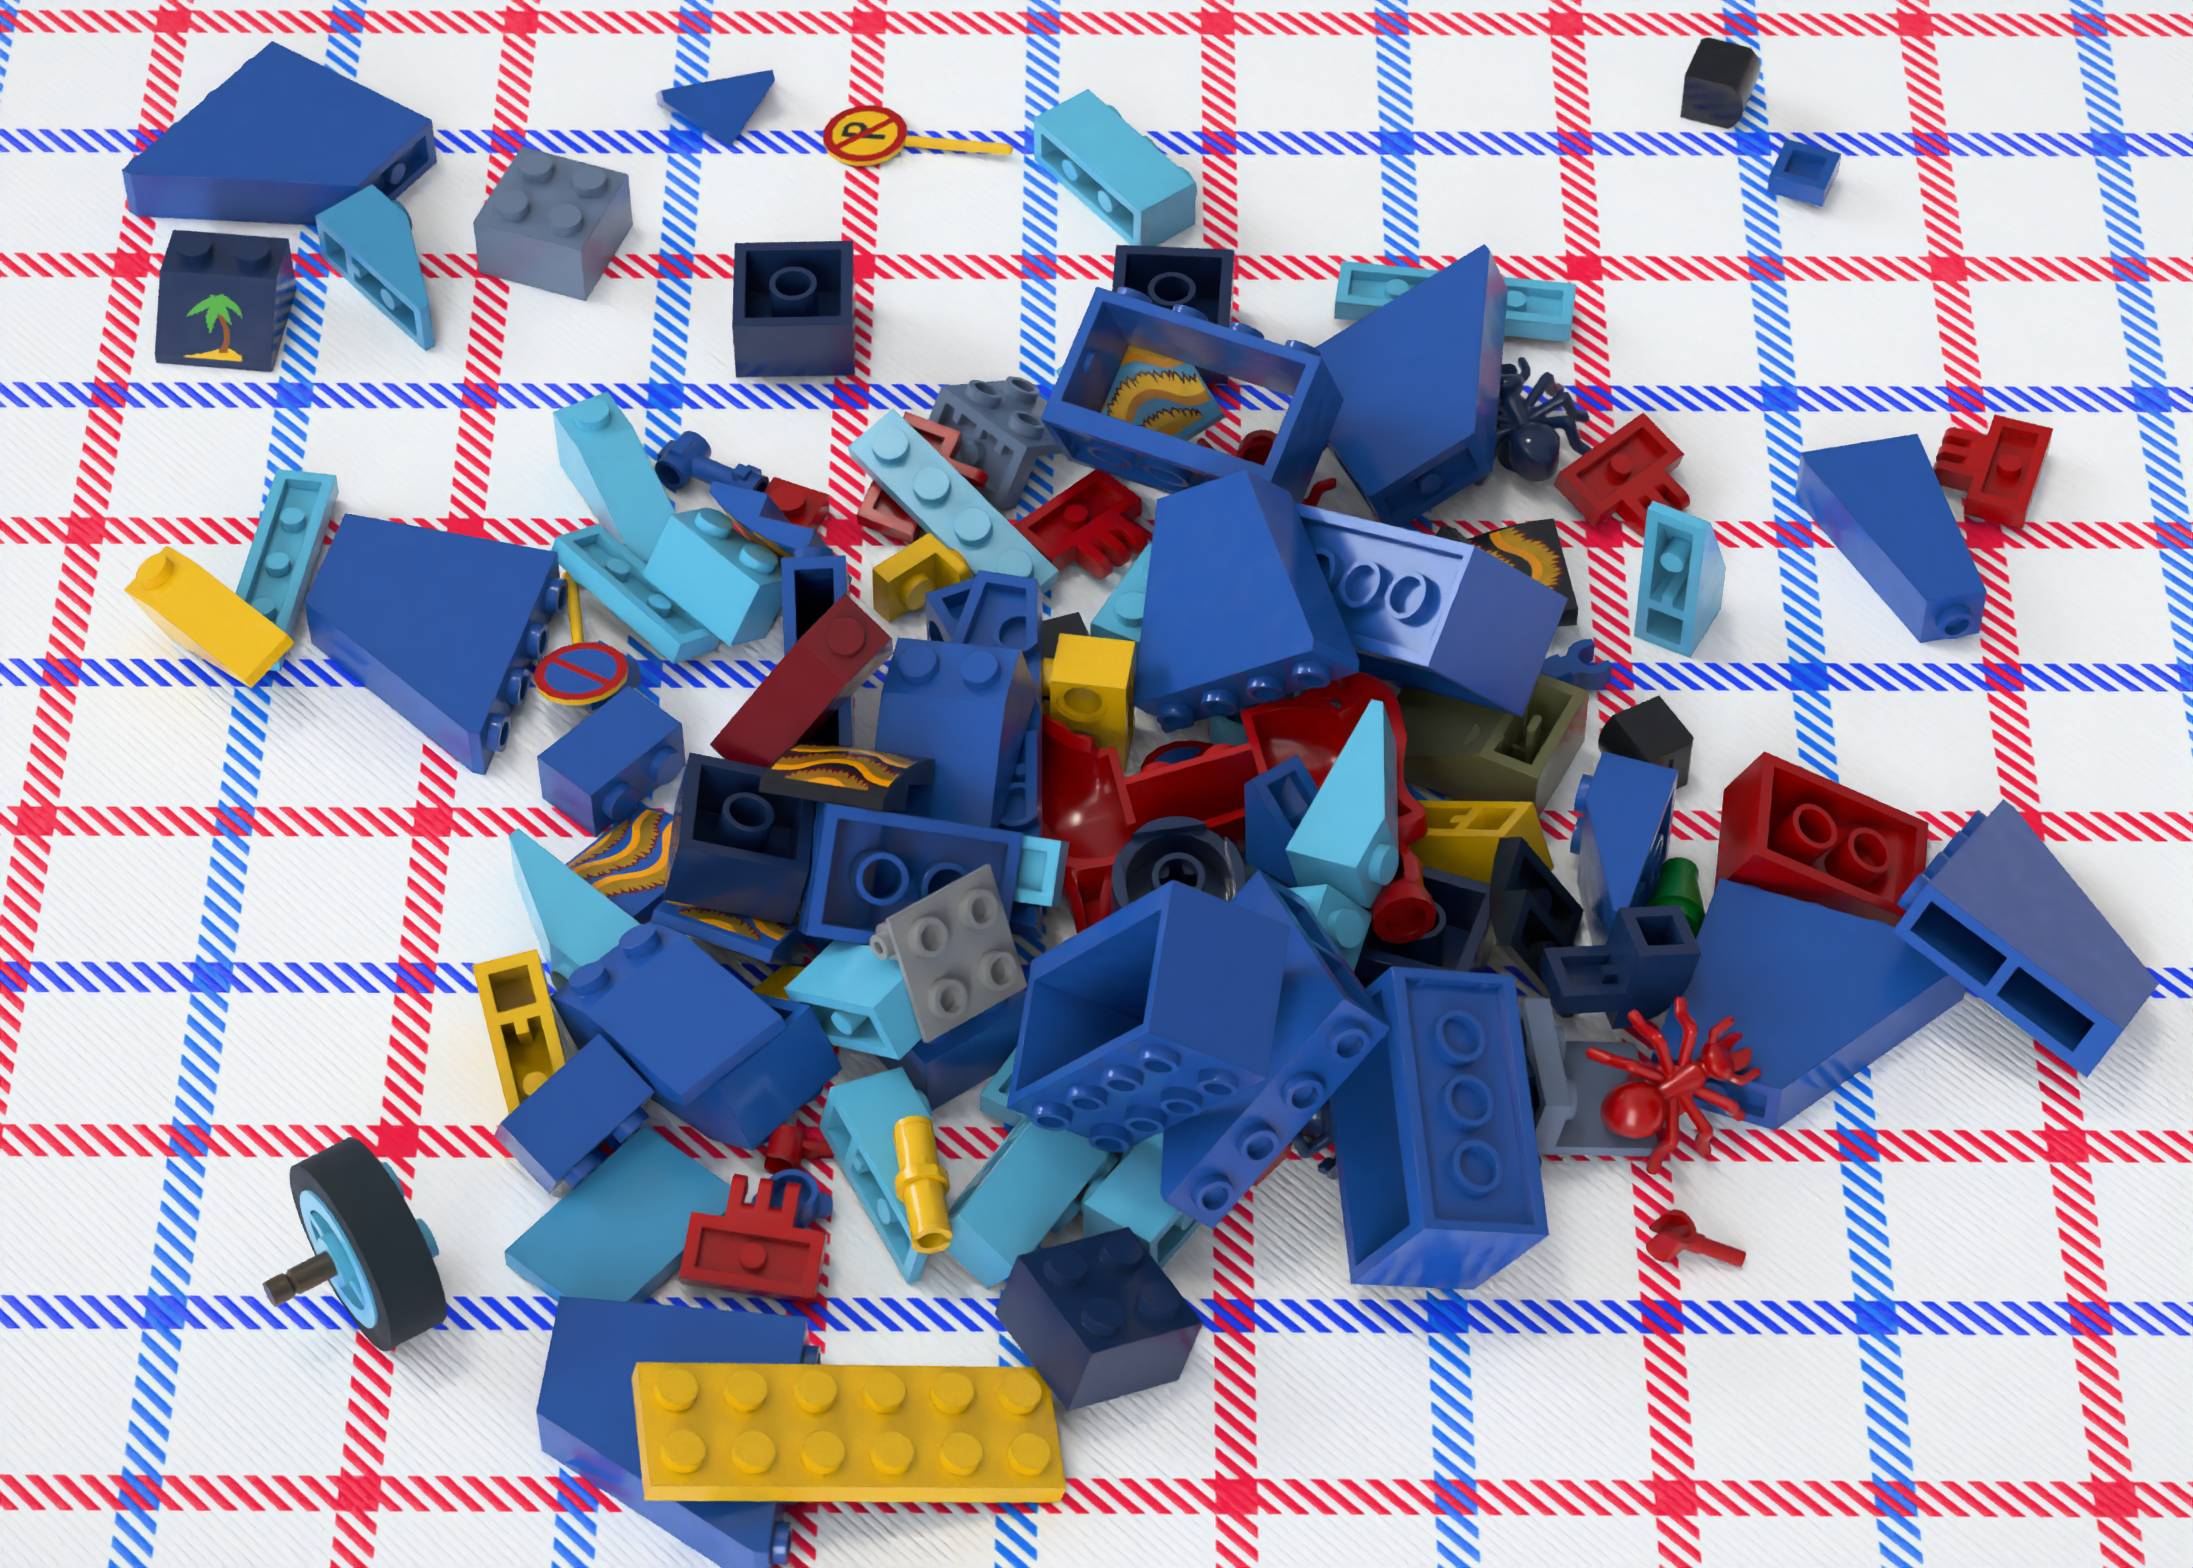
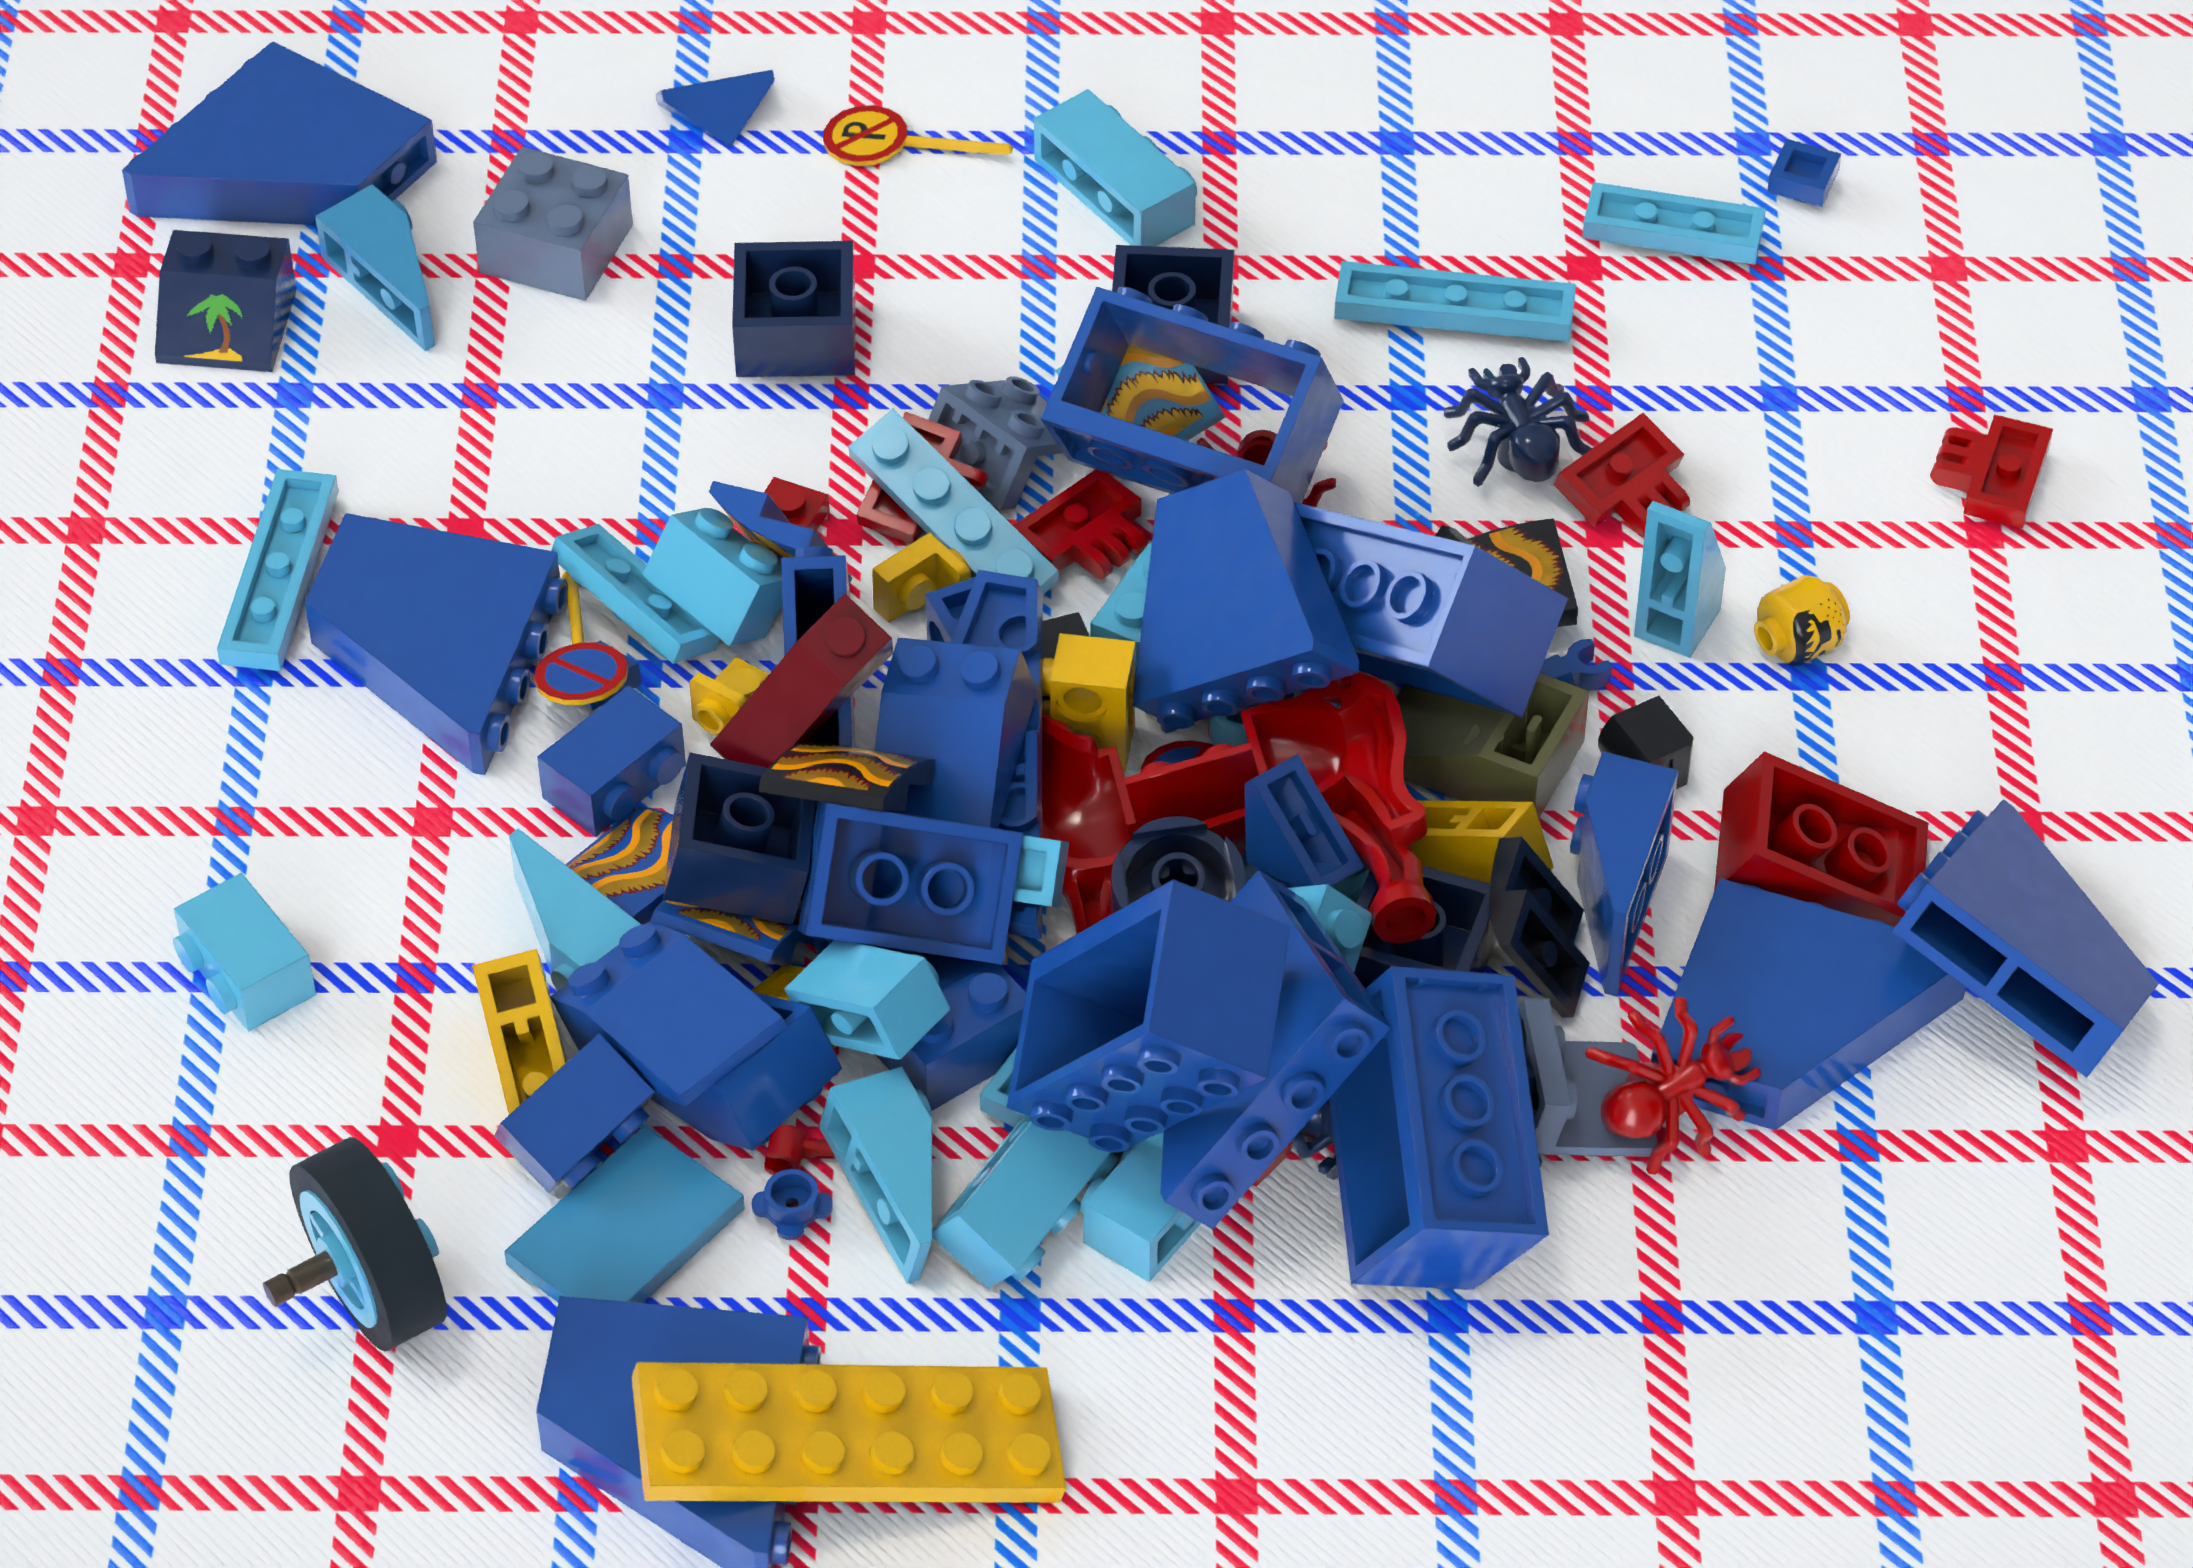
(207, 616): yellow slope -> none
(243, 952): none -> medium azure brick
(612, 472): medium azure slope -> none
(691, 458): blue bar -> none
(720, 698): none -> yellow bracket
(755, 1246): red hinge -> none
(922, 1184): yellow pin -> none
(953, 952): light grey hinge -> none
(1098, 1318): dark blue brick -> none
(1353, 820): medium azure slope -> none
(1421, 390): blue slope -> none
(1639, 968): dark blue brick -> none
(1674, 223): none -> medium azure plate
(1678, 1232): red hand -> none
(1680, 886): green cone -> none
(1719, 82): black piece -> none
(1801, 620): none -> yellow head
(1896, 531): blue slope -> none

